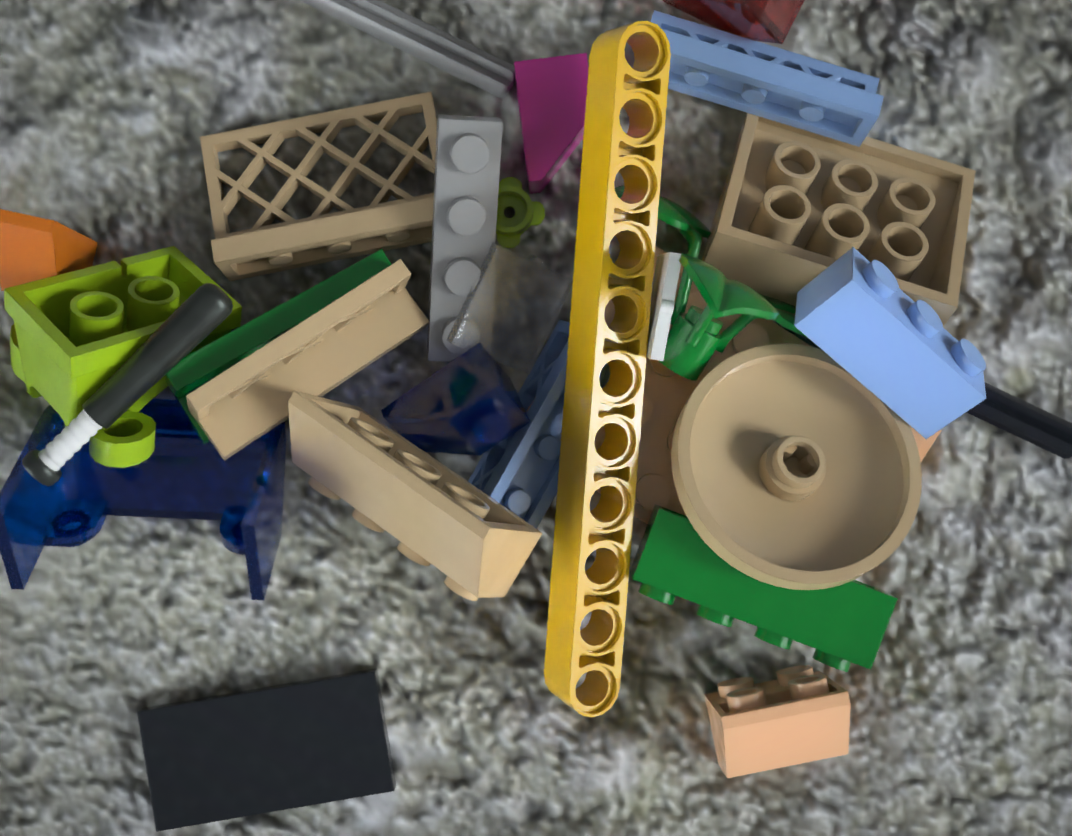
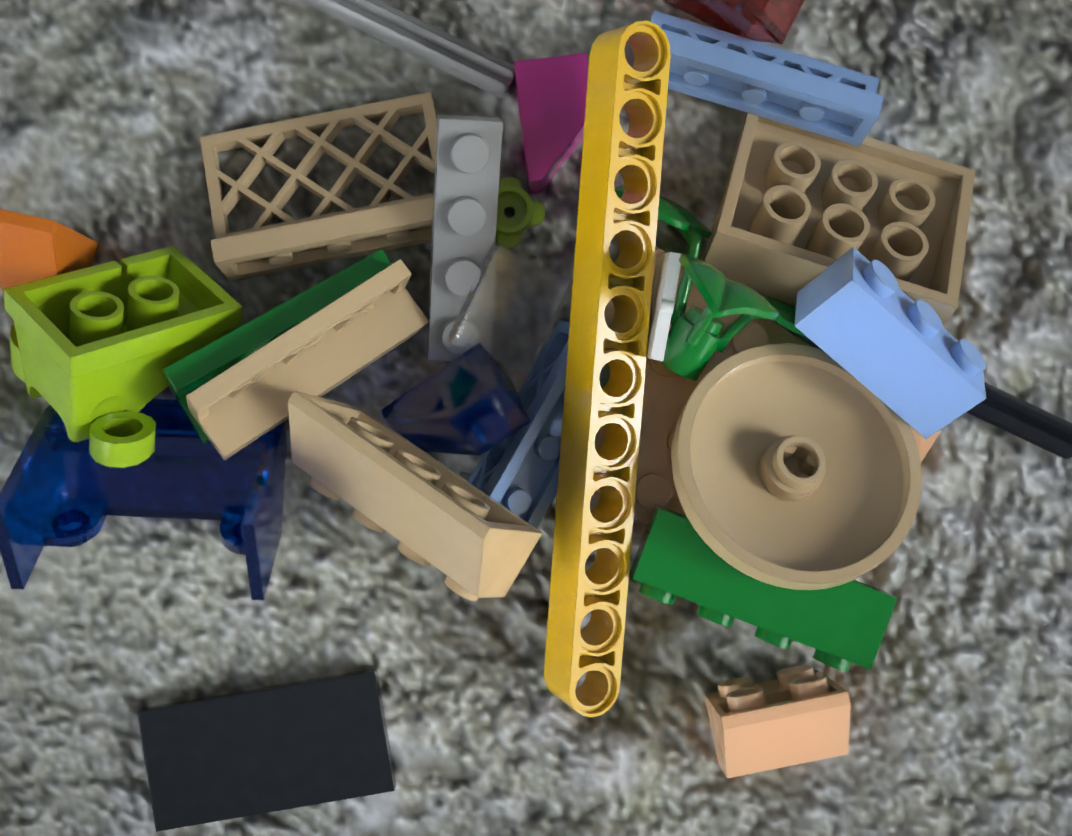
(149, 363): pearl dark grey piece -> none

